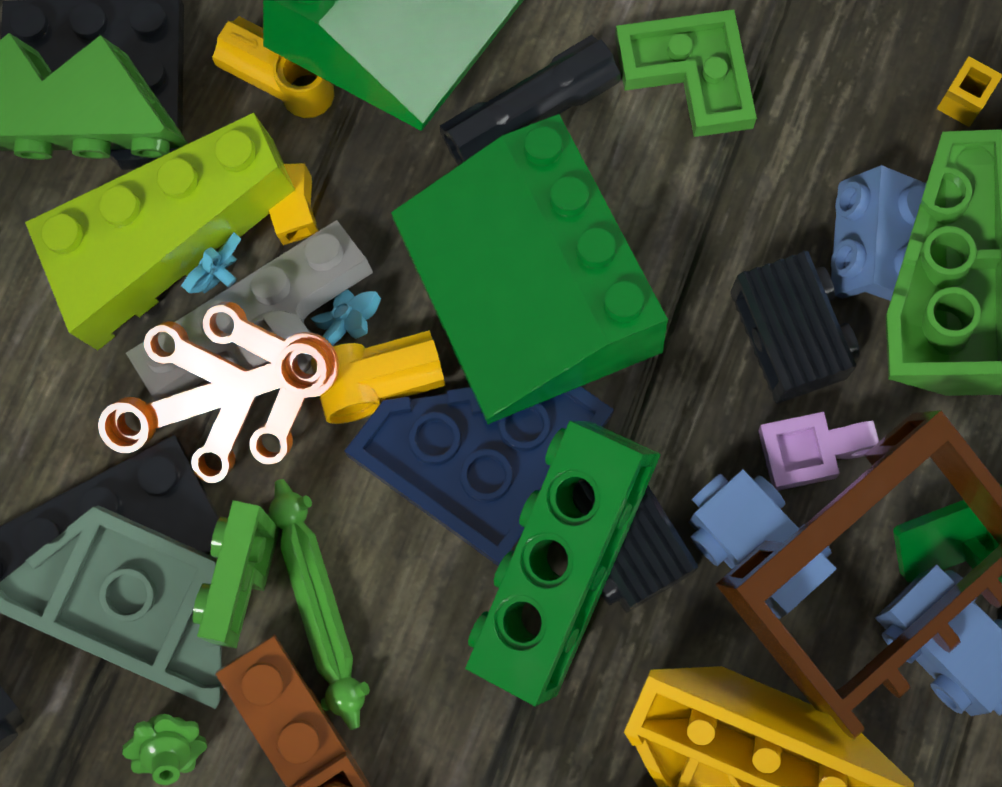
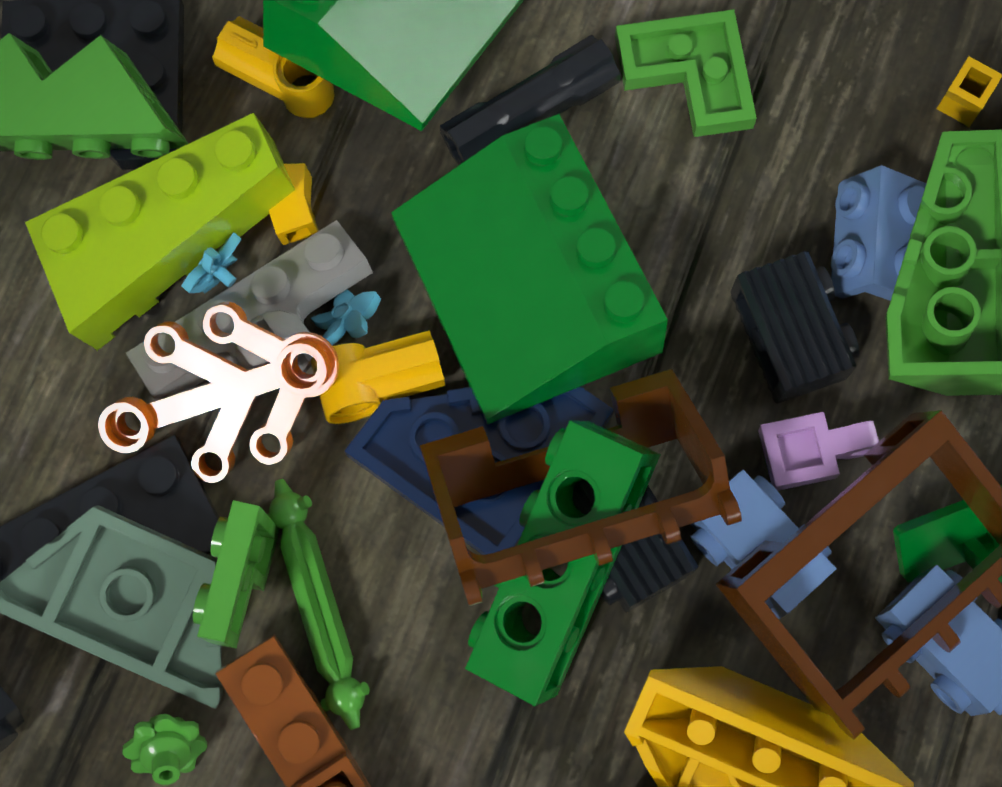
(646, 412): none -> reddish brown hinge

